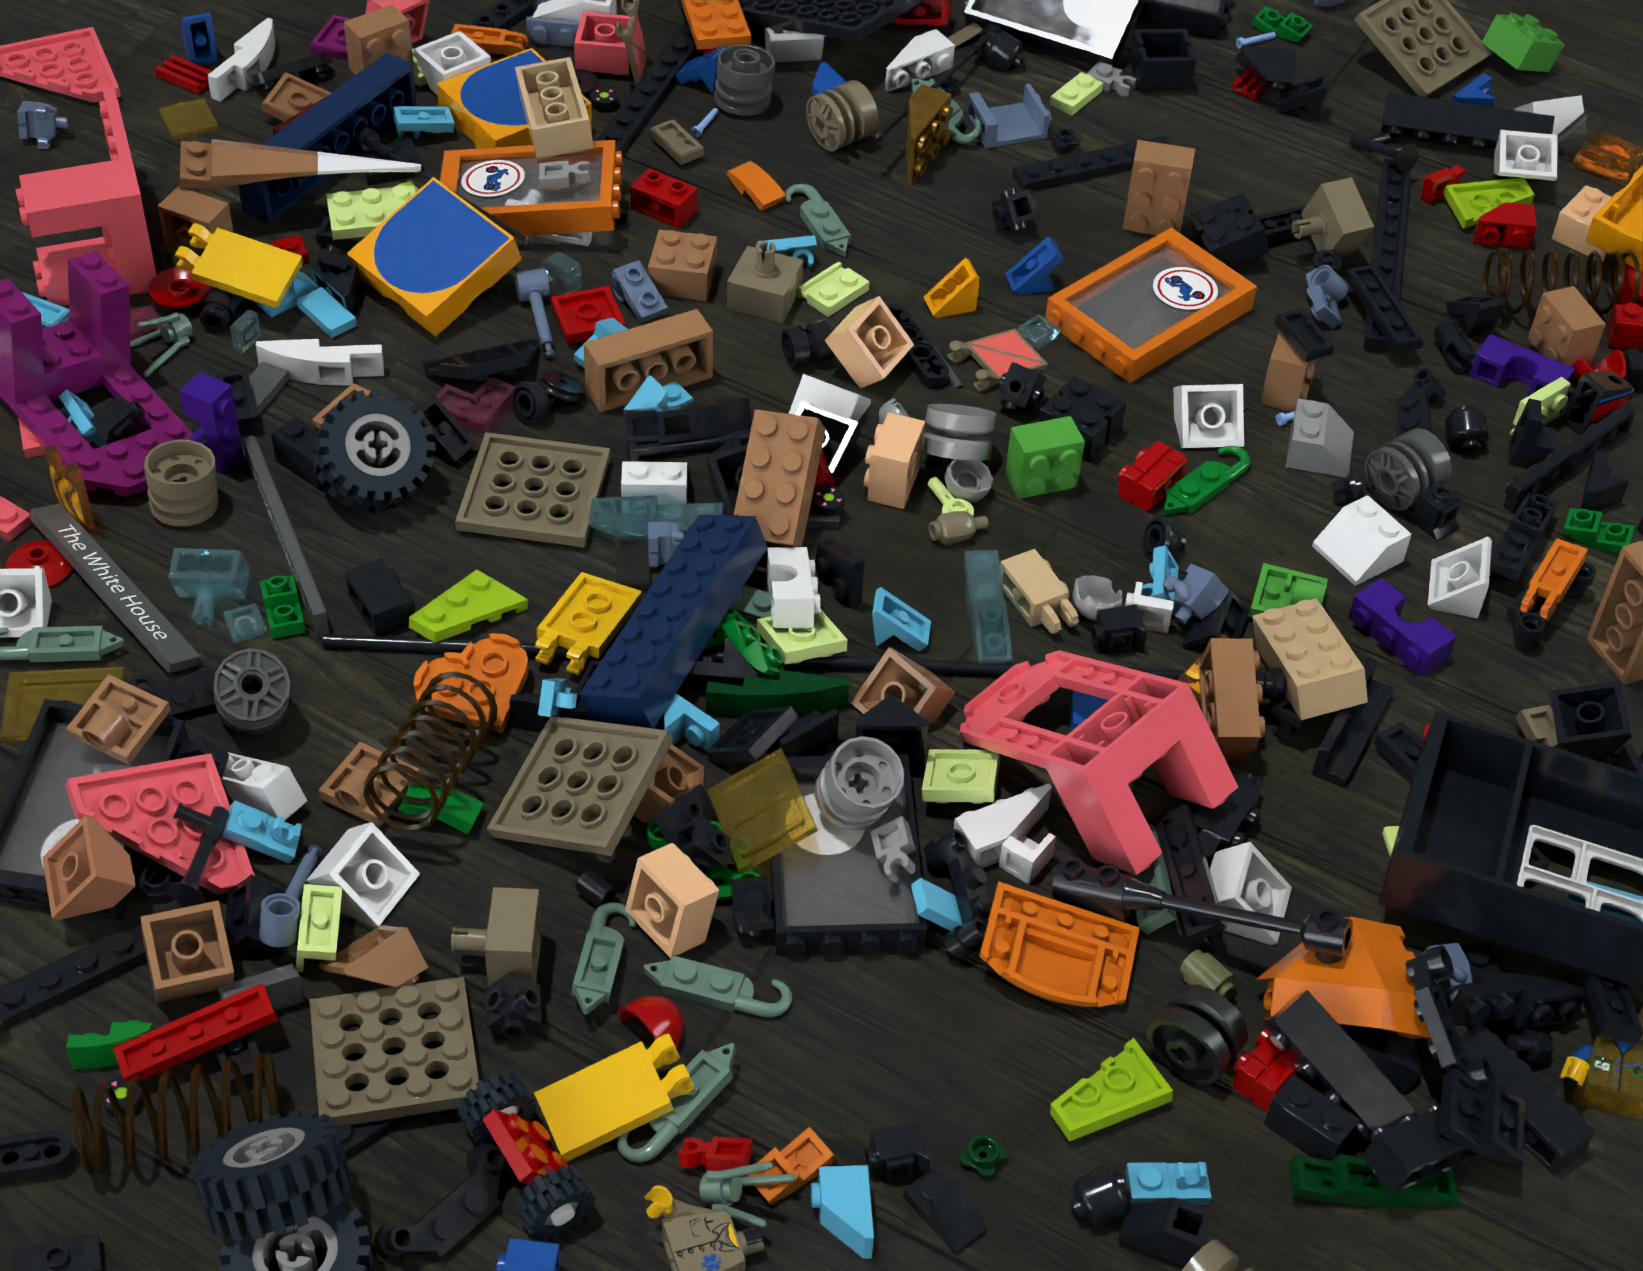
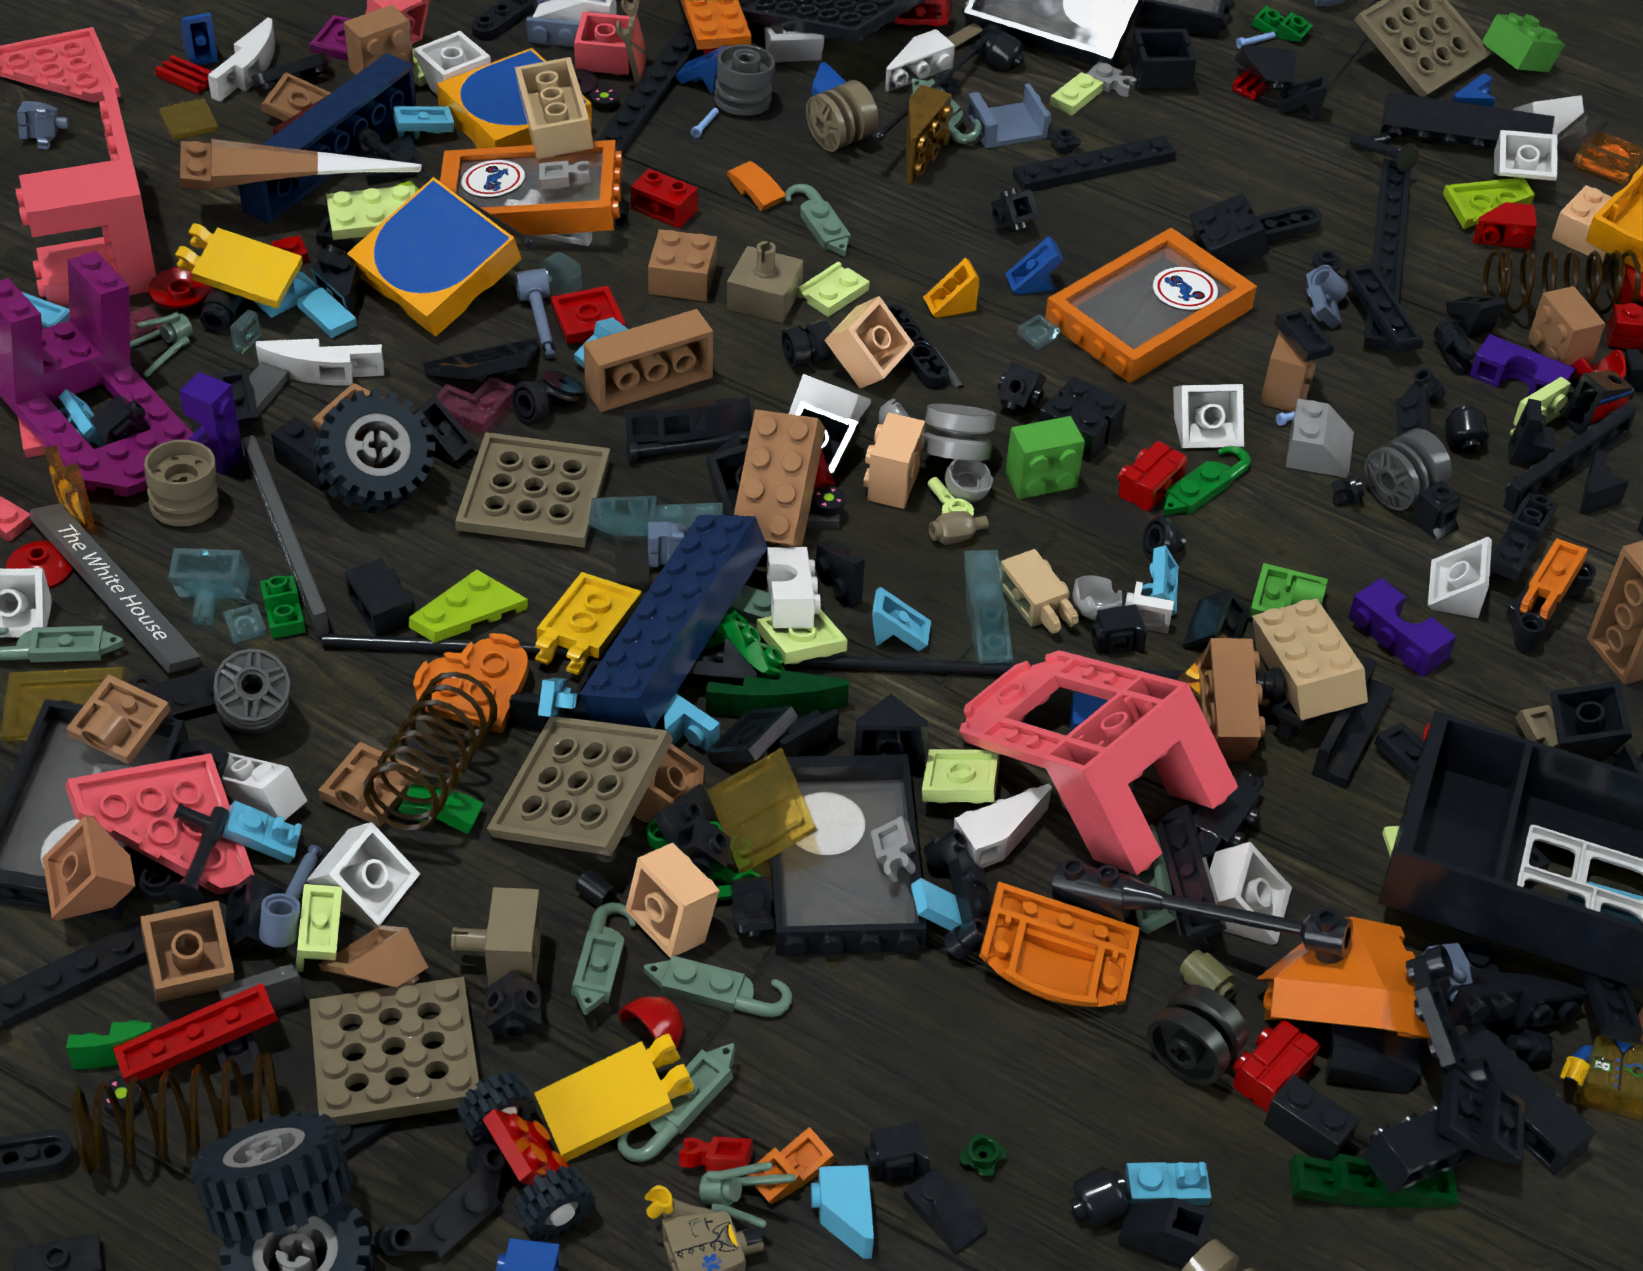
(187, 207): medium nougat brick -> none
(493, 39): orange hinge -> none
(634, 285): sand blue plate -> none
(653, 395): medium azure slope -> none
(657, 479): white slope -> none
(677, 141): dark tan plate -> none
(796, 247): medium azure plate -> none
(859, 783): light grey wheel -> none
(907, 682): medium nougat slope -> none
(995, 356): flag -> none
(1025, 857): white panel -> none
(1112, 1094): lime wing -> none
(1158, 187): medium nougat brick -> none
(1196, 594): sand blue piece -> none
(1335, 218): dark tan brick -> none
(1336, 1064): black brick -> none
(1363, 541): white slope -> none
(1435, 183): red plate -> none
(1588, 529): green slope -> none

